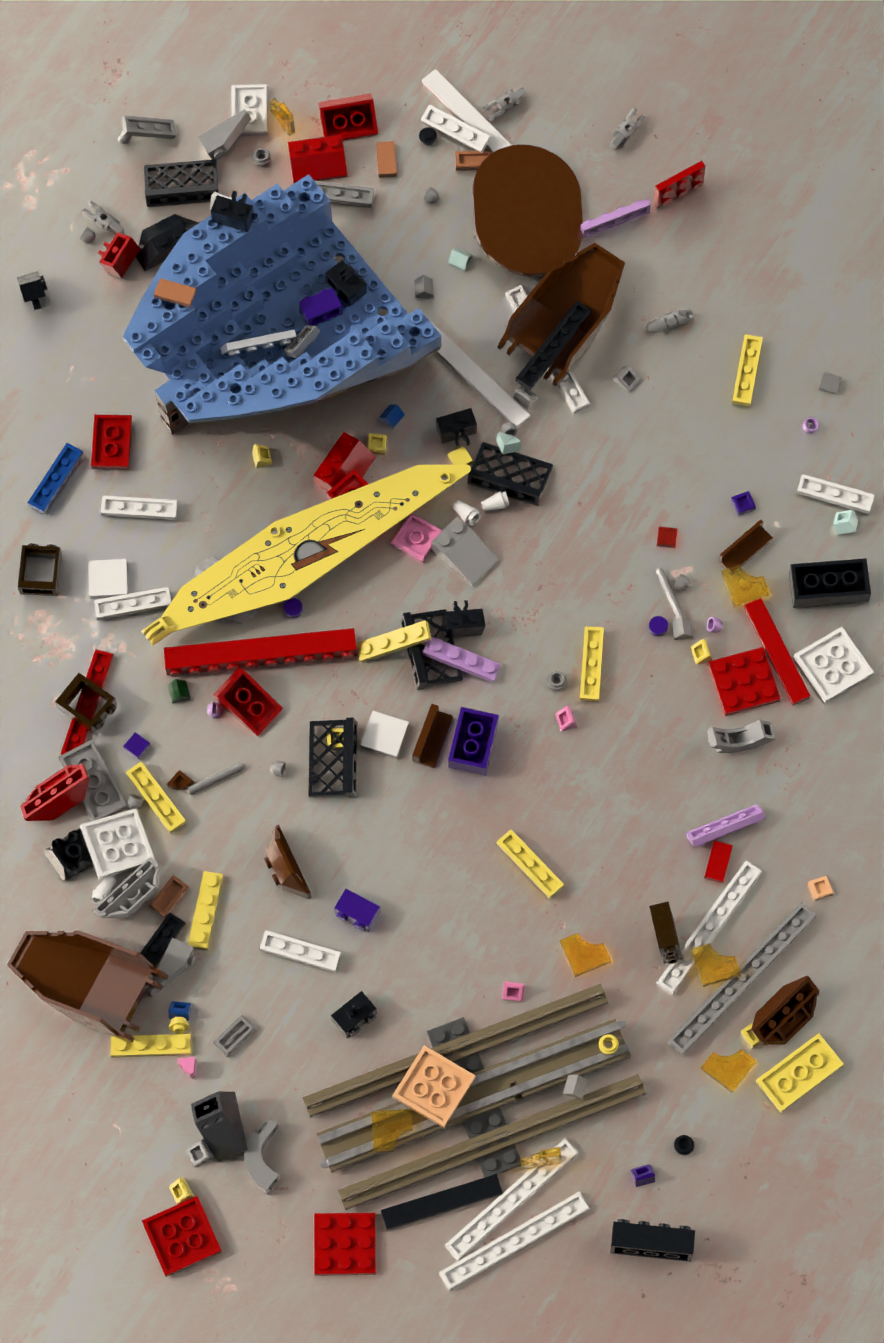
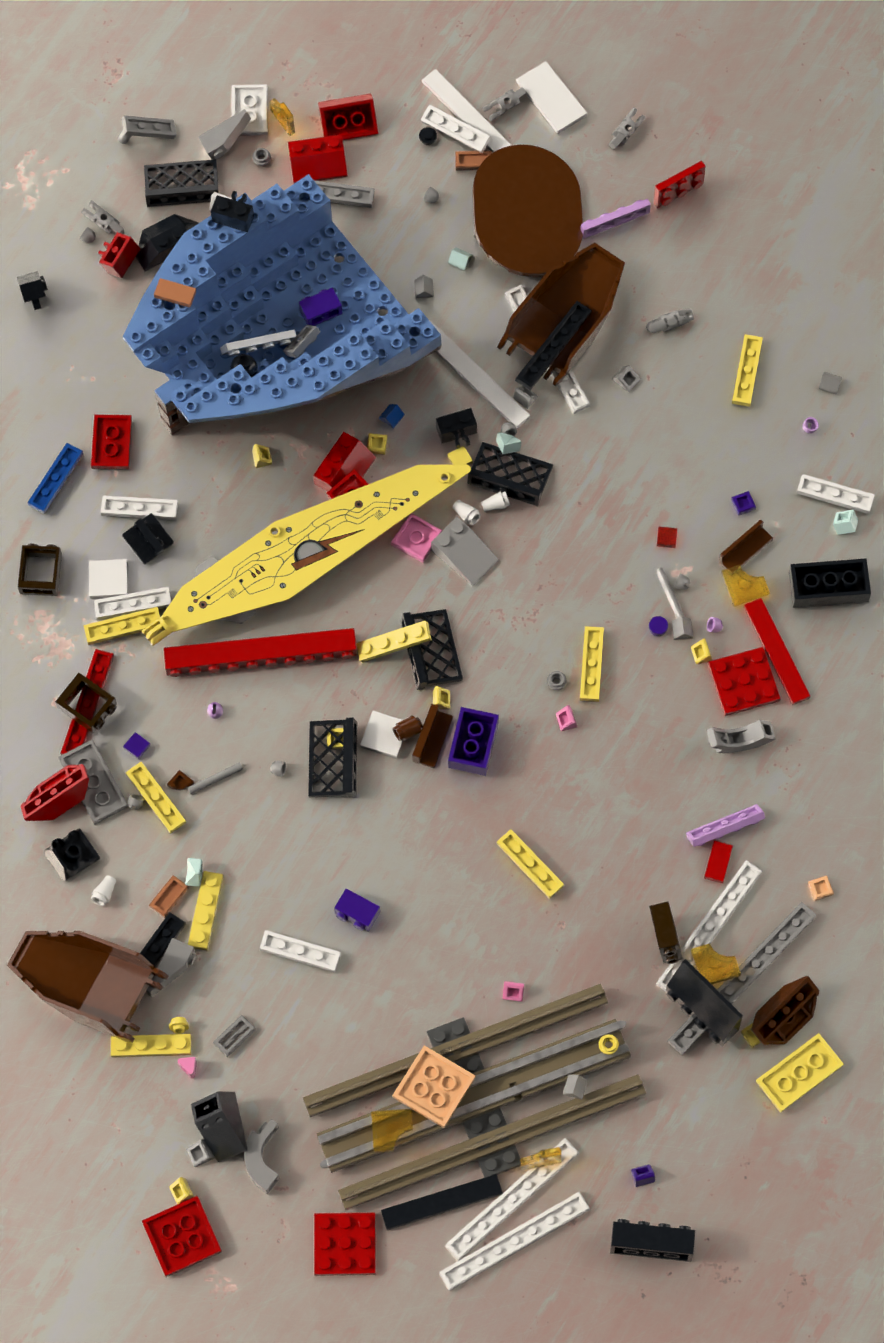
(116, 843): white plate -> none
(120, 626): none -> light yellow plate
(131, 892): light grey wedge -> none
(147, 538): none -> black bracket
(178, 690): dark green slope -> none
(179, 1009): blue slope -> none
(194, 873): none -> light aqua slope
(247, 362): none -> black piece
(247, 701): red slope -> none
(285, 866): reddish brown wedge -> none
(293, 608): dark purple tile -> none
(346, 282): black brick -> none
(354, 1015): black brick -> none
(386, 159): nougat tile -> none
(407, 728): none -> reddish brown brick
(441, 697): none -> light yellow slope
(461, 659): lavender plate -> none
(463, 622): black brick -> none
(551, 97): none -> white tile
(583, 955): clear yellow tile -> none
(684, 1145): black plate -> none
(704, 1003): none -> black slope
(729, 1070): clear yellow tile -> none
(833, 664): white plate -> none

